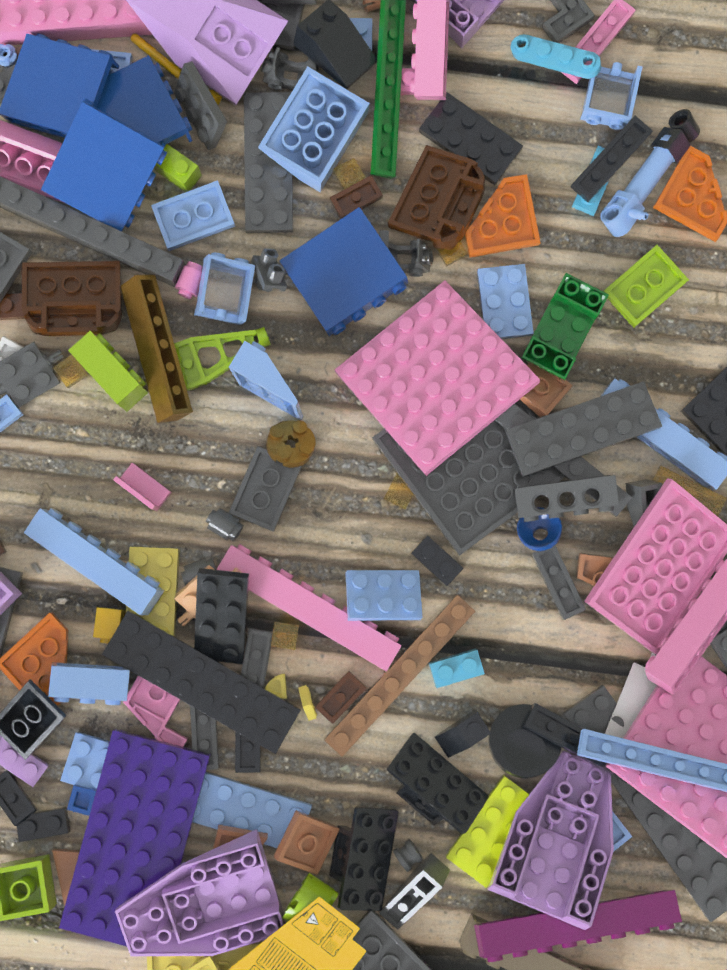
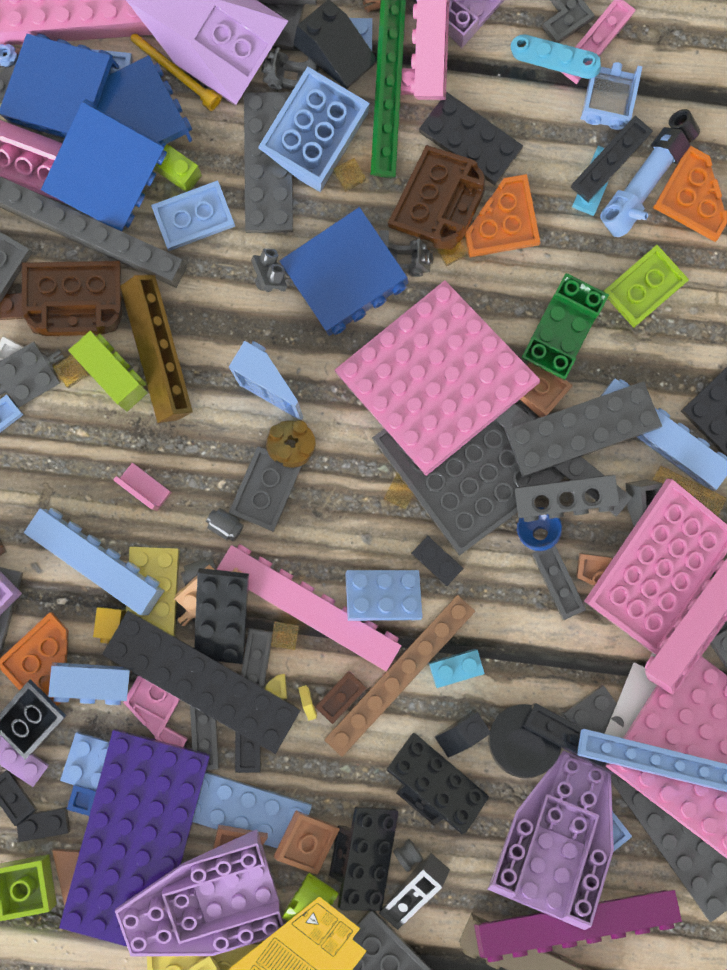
(189, 280): bright pink brick -> none
(190, 363): lime plate -> none
(200, 106): dark grey plate -> none
(225, 289): window -> none
(358, 195): reddish brown plate -> none
(482, 844): neon yellow plate -> none
(505, 300): light blue plate -> none

